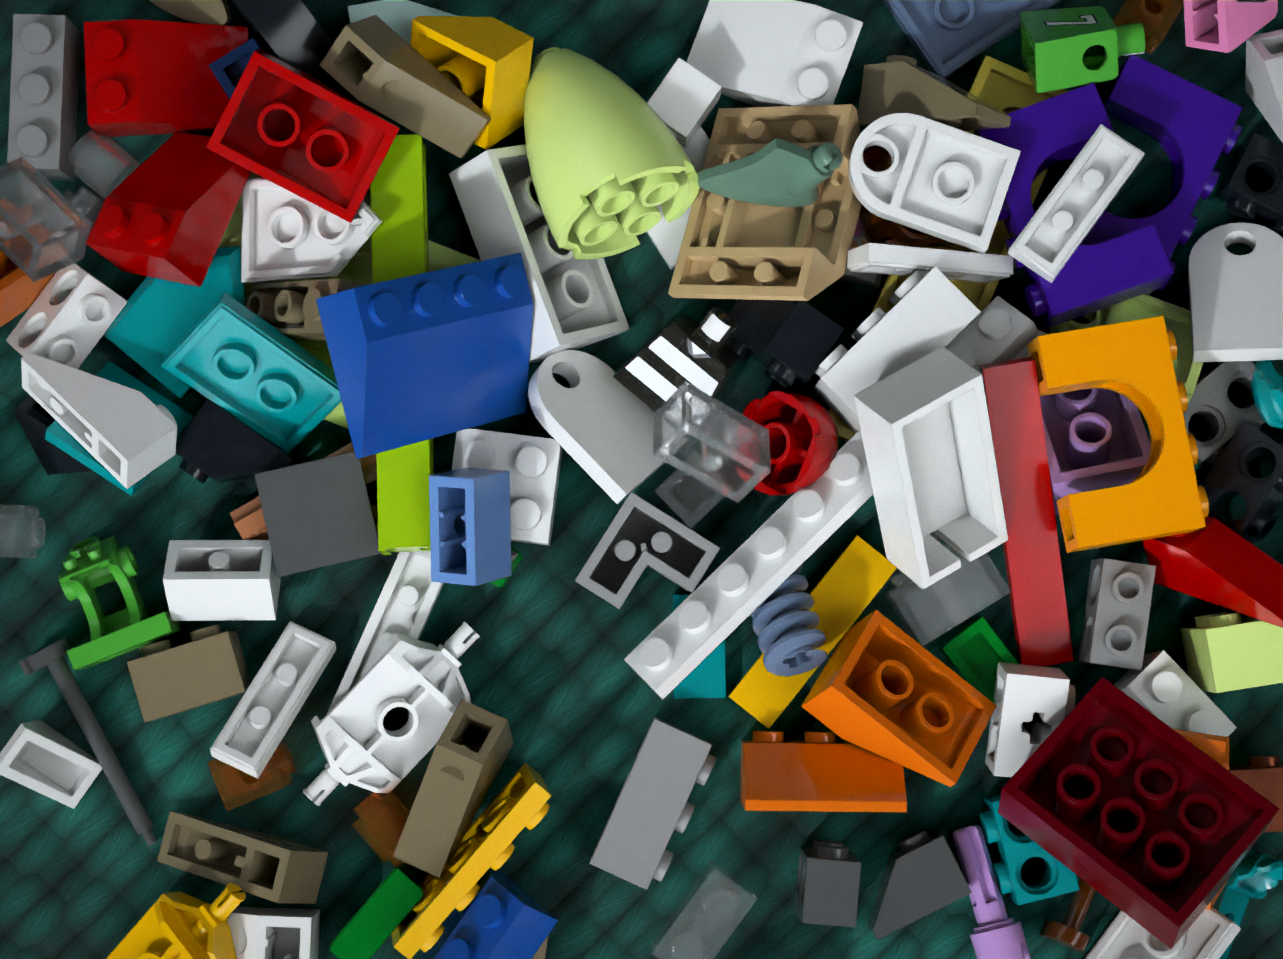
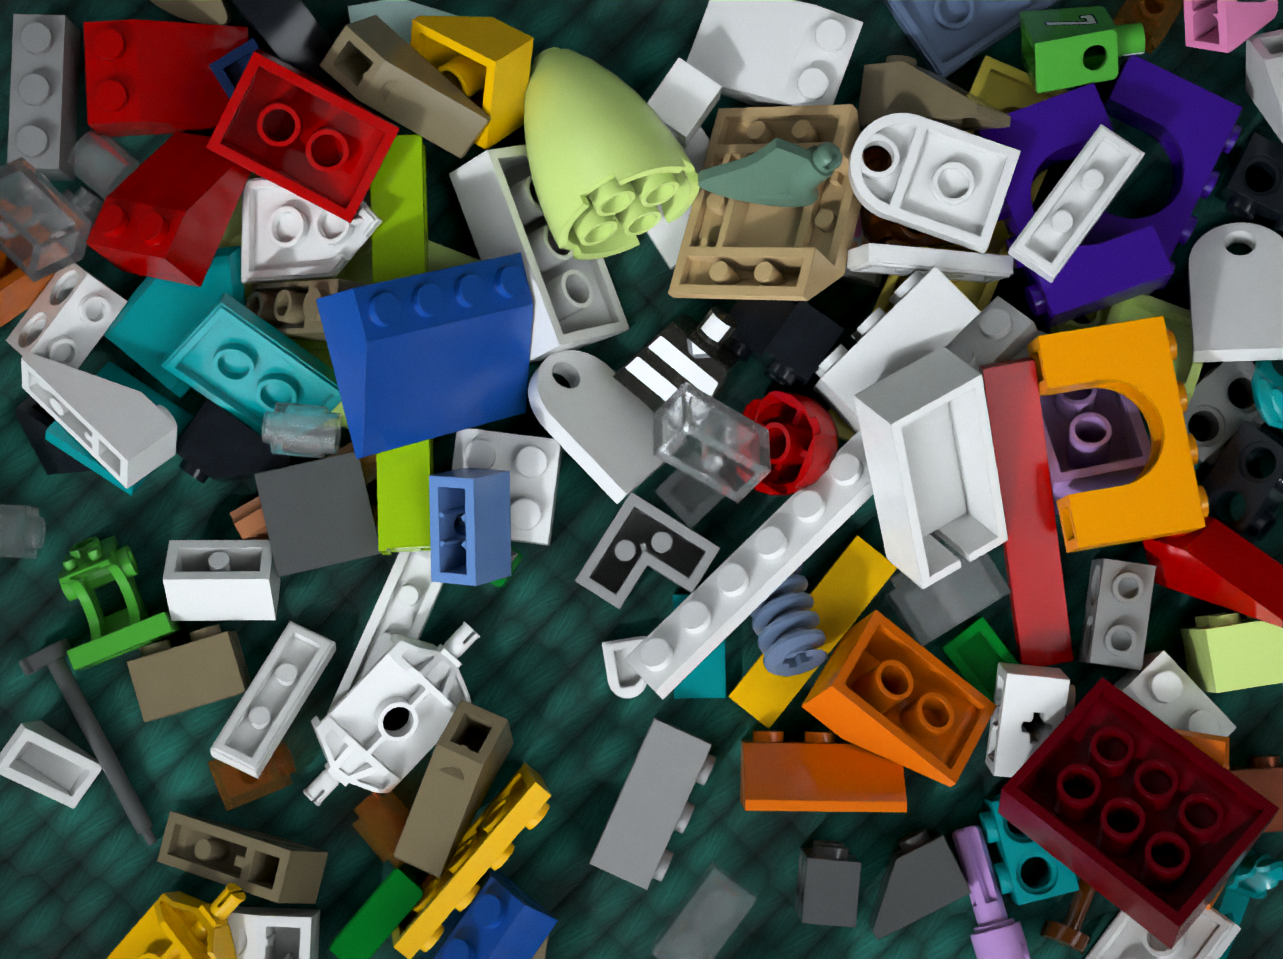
(302, 430): none -> clear brick
(620, 675): none -> white tile

